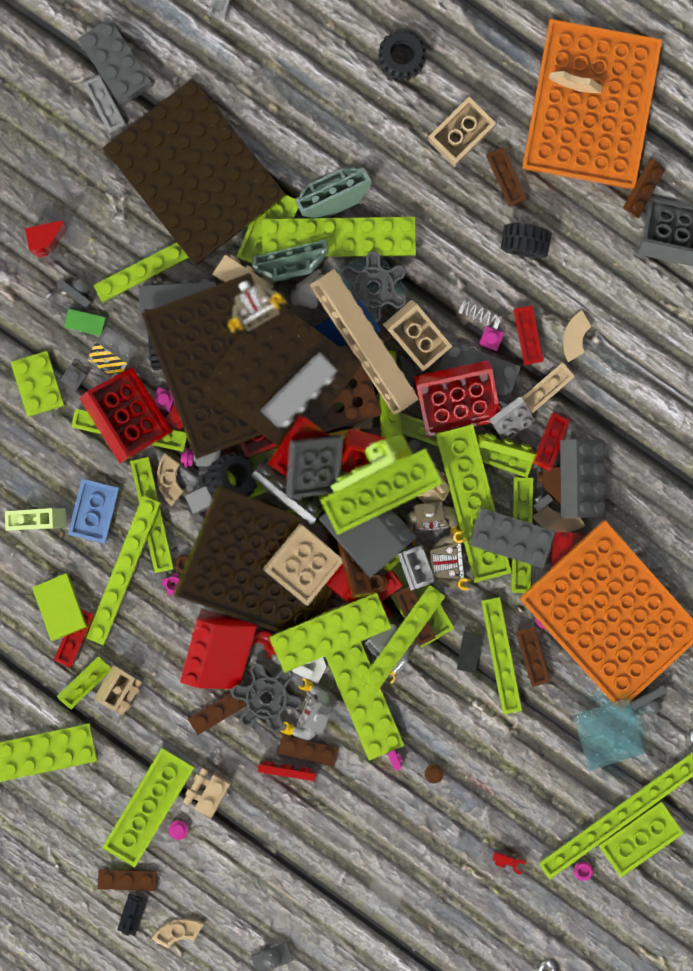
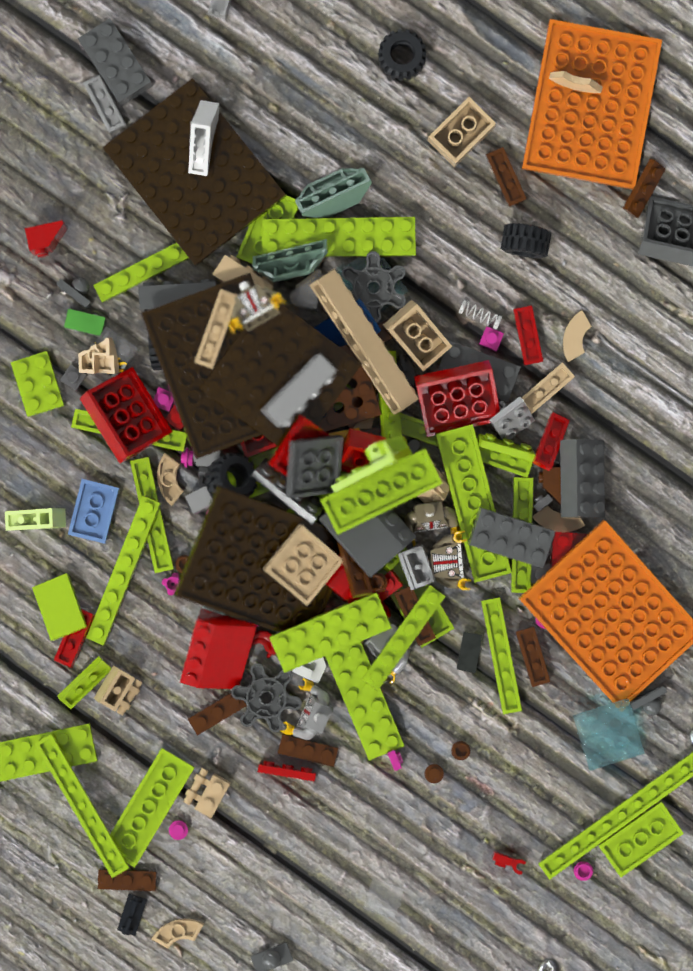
(82, 805): none -> lime plate
(99, 358): none -> tan slope
(202, 136): none -> white arch
(216, 329): none -> tan tile
(460, 750): none -> reddish brown plate

